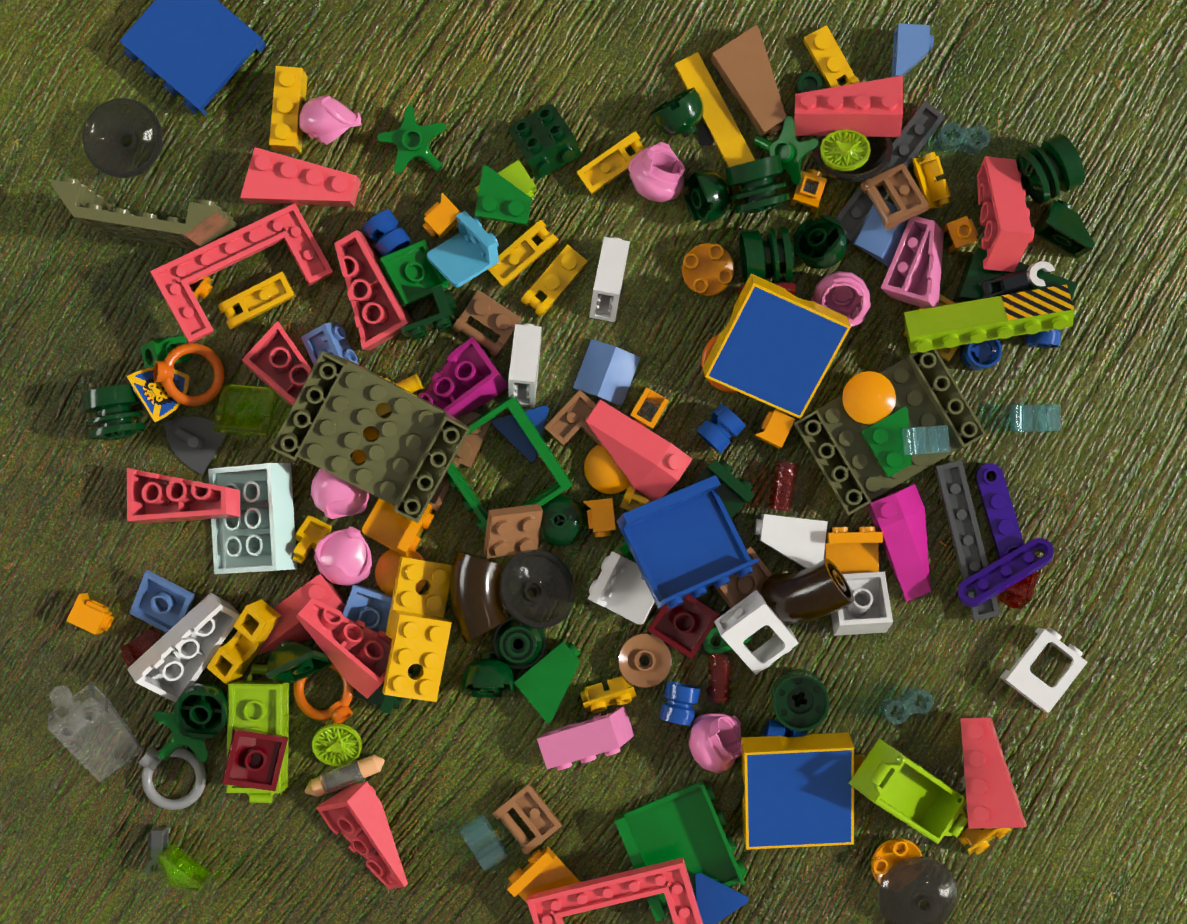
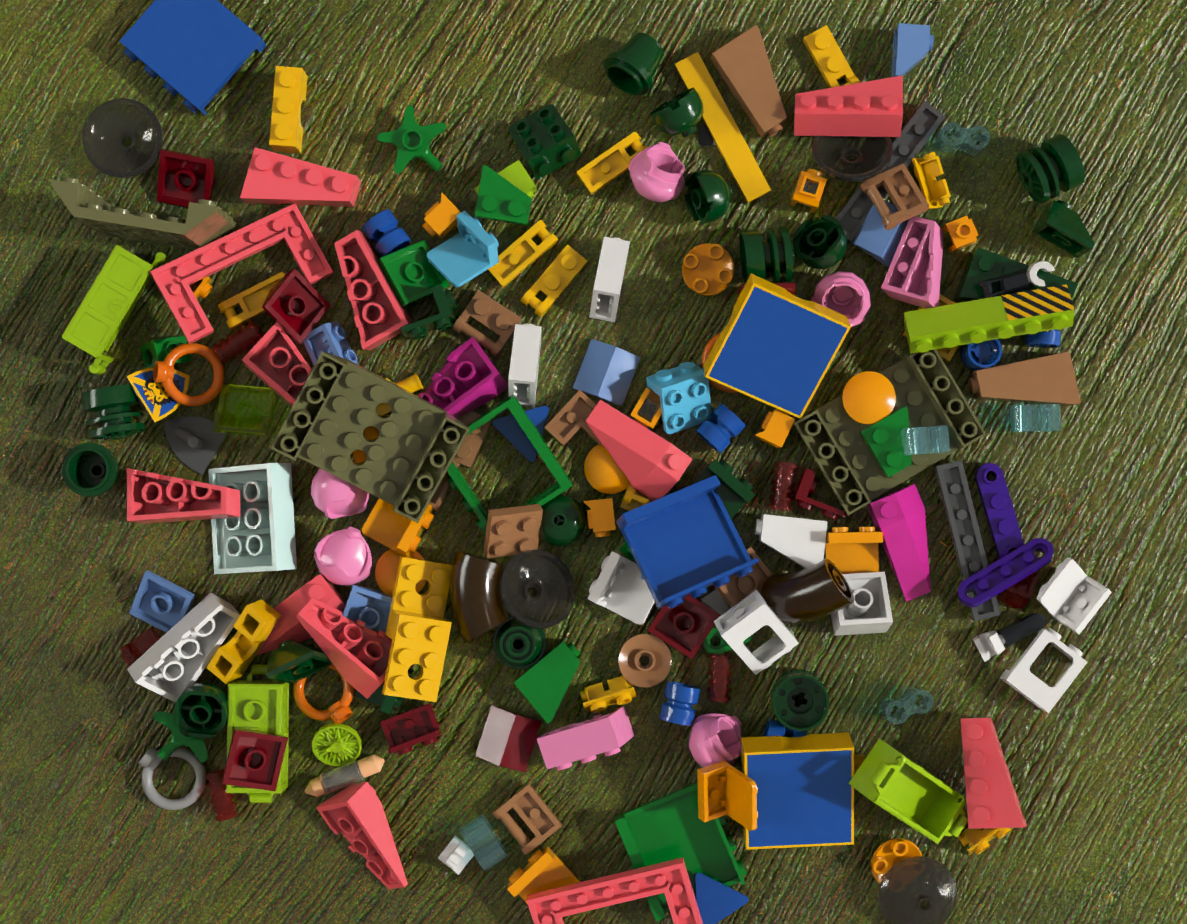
(80, 465): none -> dark green piece
(90, 615): light orange window -> none
(92, 730): clear slope -> none
(110, 304): none -> lime container
(157, 842): dark grey plate -> none
(183, 870): clear neon green slope -> none
(184, 178): none -> dark red slope
(223, 801): none -> clear red piece
(238, 341): none -> clear red piece
(295, 305): none -> dark red slope
(308, 536): yellow plate -> none
(326, 119): bright pink helmet -> none
(411, 728): none -> dark red bracket
(456, 855): none -> white tile
(487, 677): dark green cylinder -> none
(508, 738): none -> dark red slope
(634, 64): none -> dark green piece
(683, 396): none -> medium azure bracket
(716, 602): none -> white sticker
(727, 792): none -> light orange bracket
(757, 184): dark green wheel -> none
(788, 148): green animal -> none
(806, 485): none -> dark red bracket
(808, 82): dark green tile -> none
(845, 150): lime wheel -> none
(992, 641): none -> piece
(1003, 214): coral wedge -> none
(1029, 381): none -> medium nougat slope
(1072, 596): none -> white bracket

